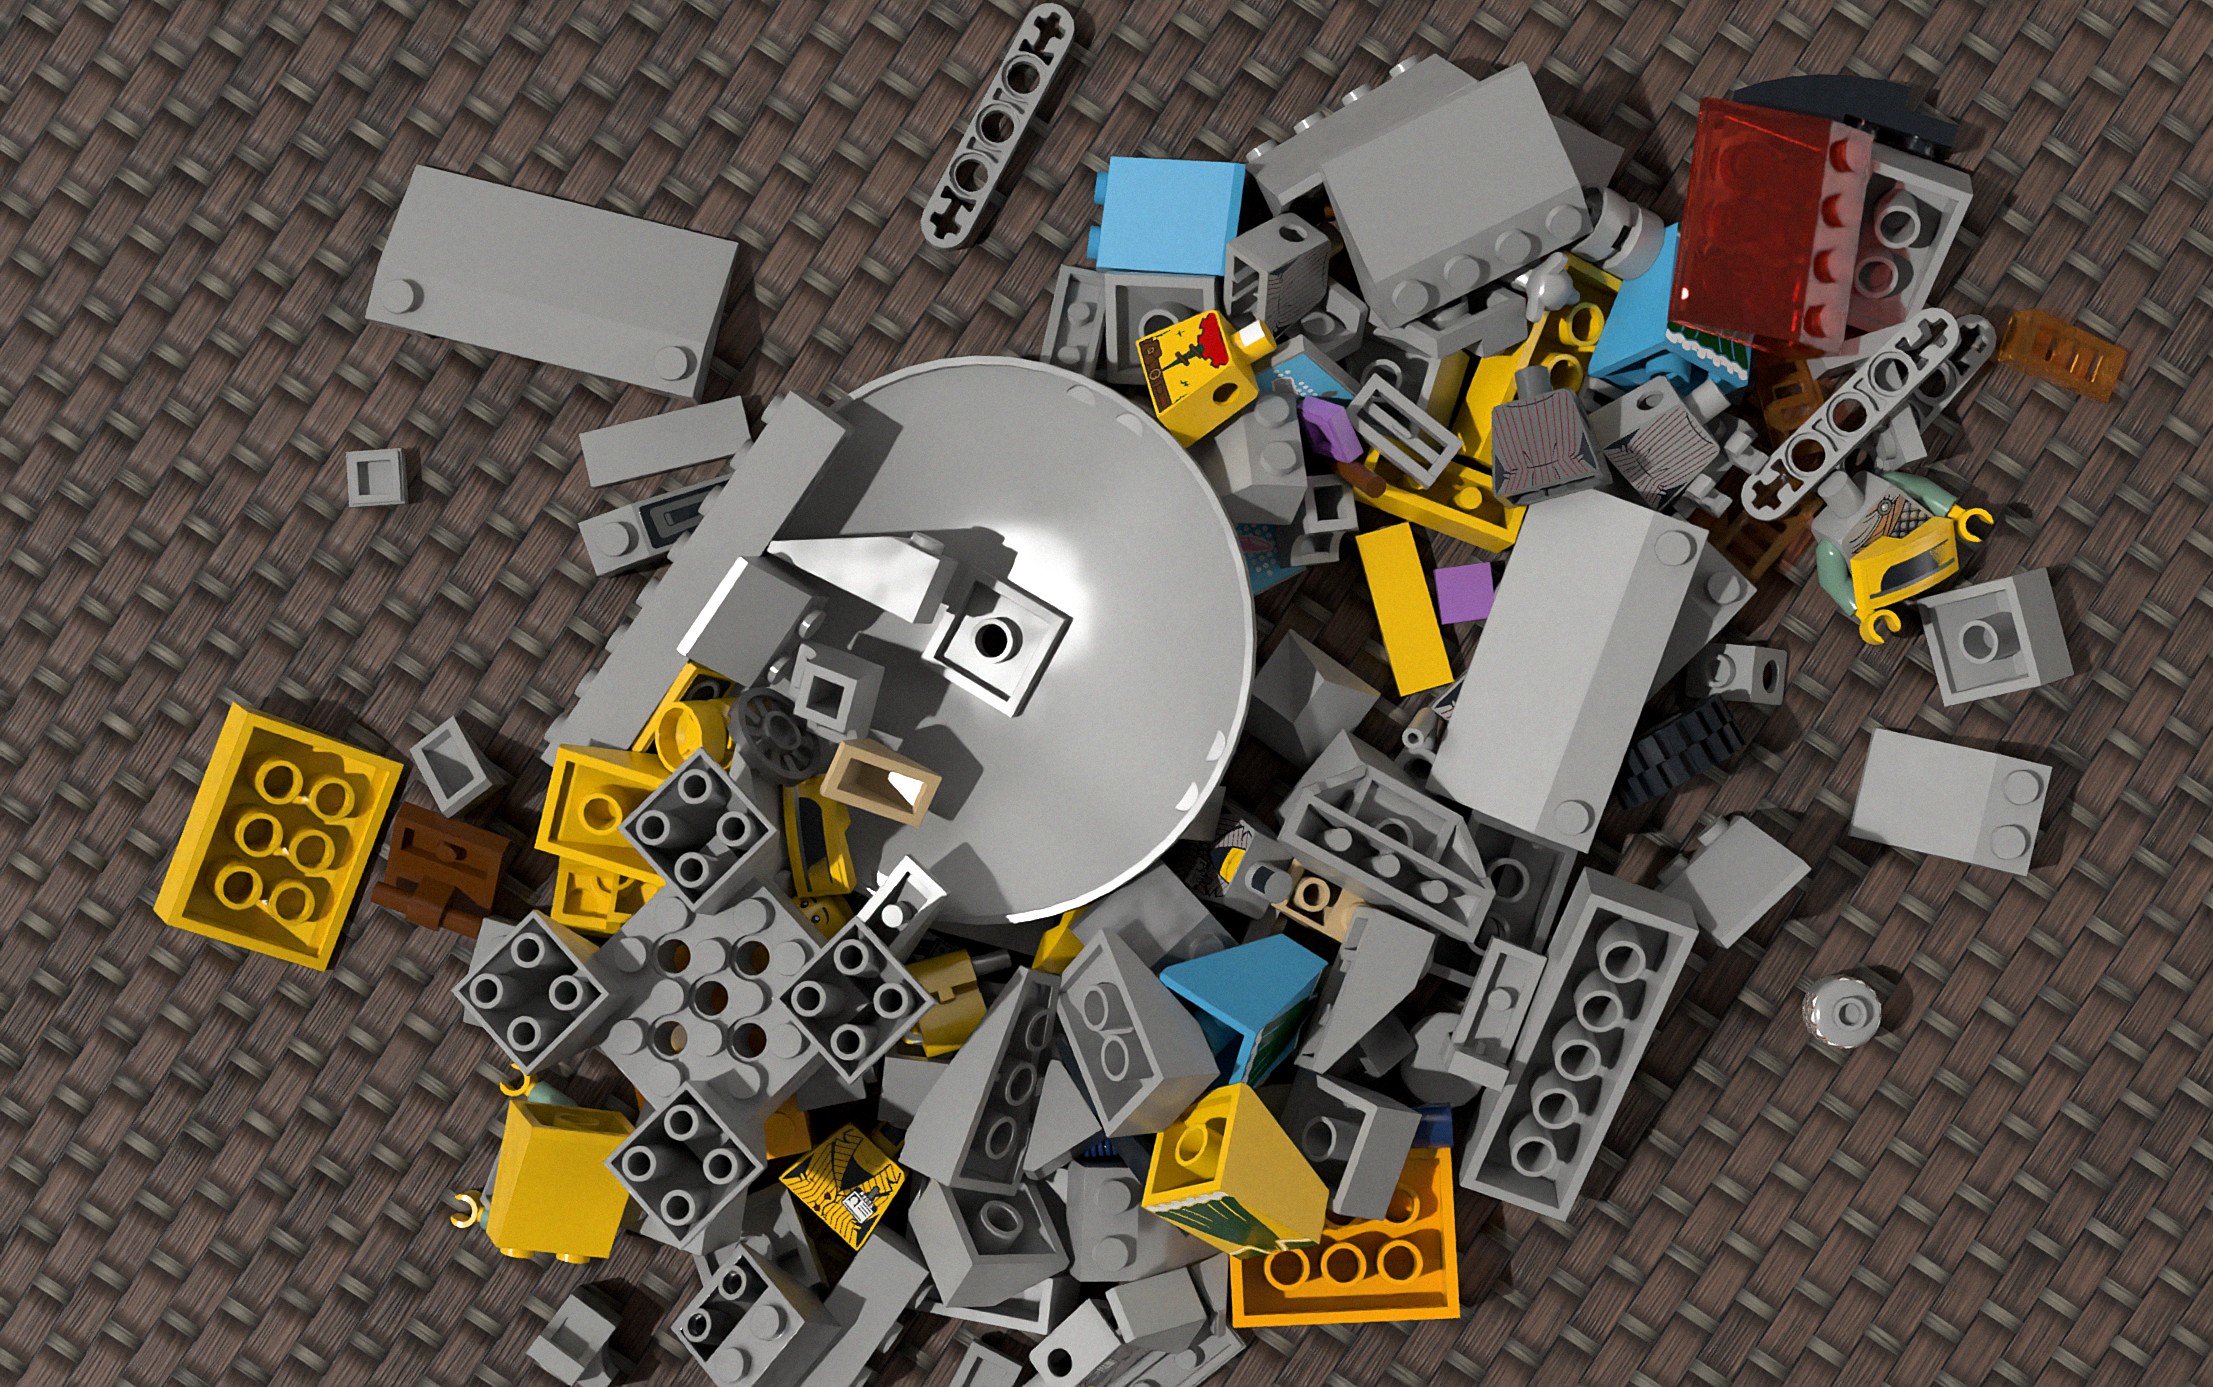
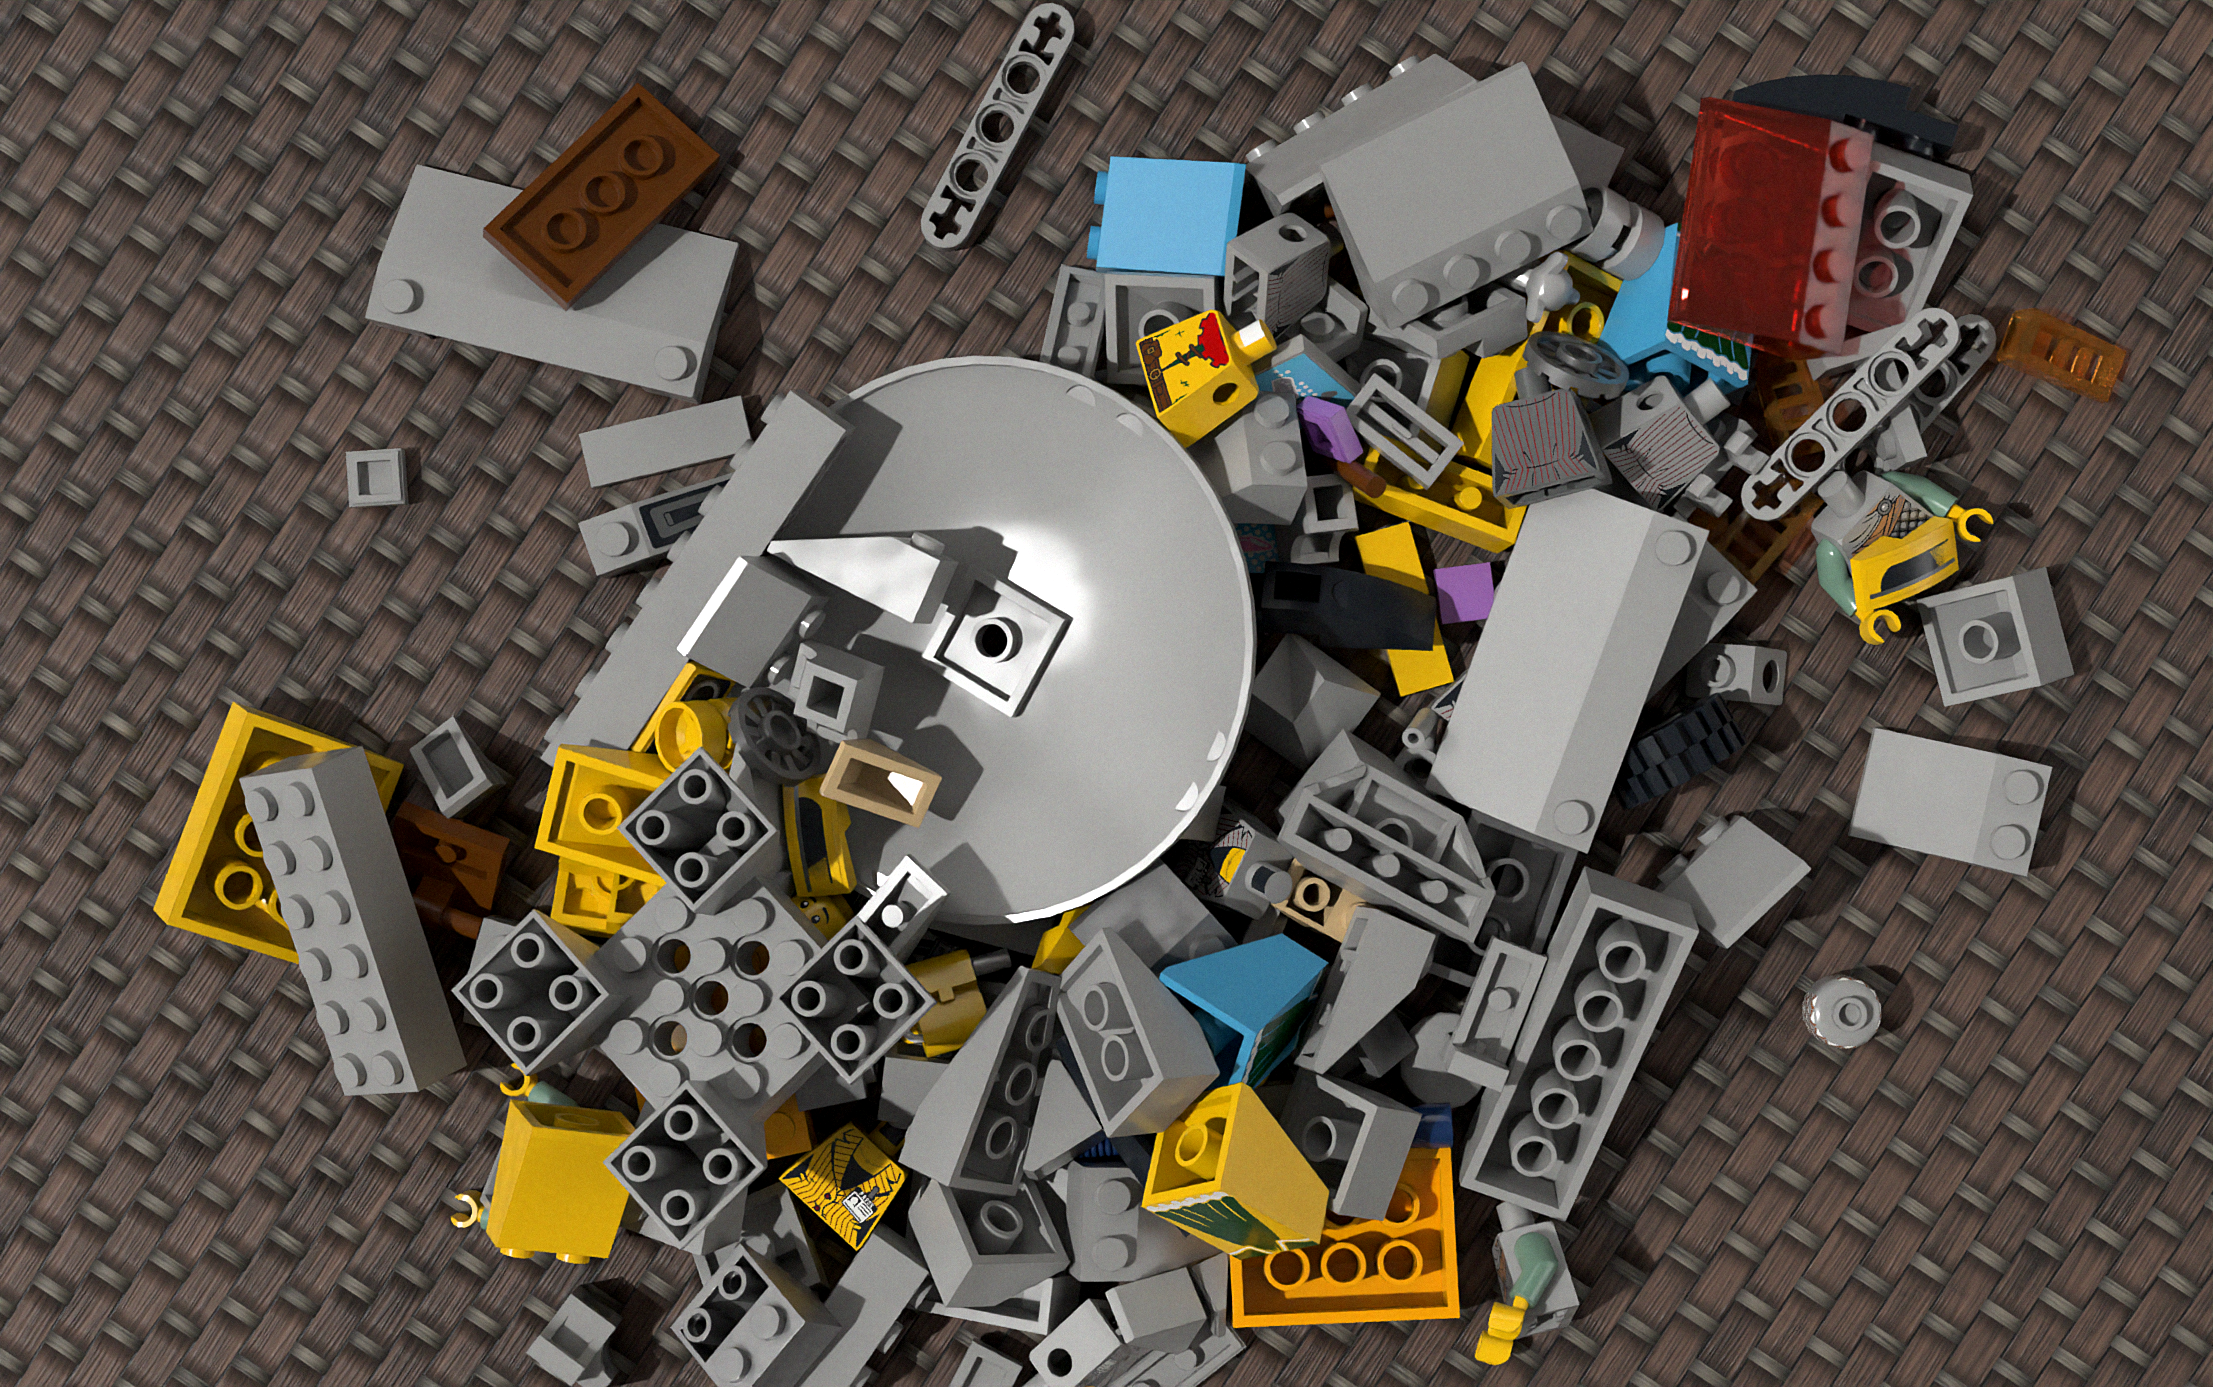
(353, 922): none -> light grey brick
(601, 196): none -> reddish brown plate
(1342, 607): none -> black slope
(1532, 1283): none -> torso
(1576, 364): none -> flat silver wheel

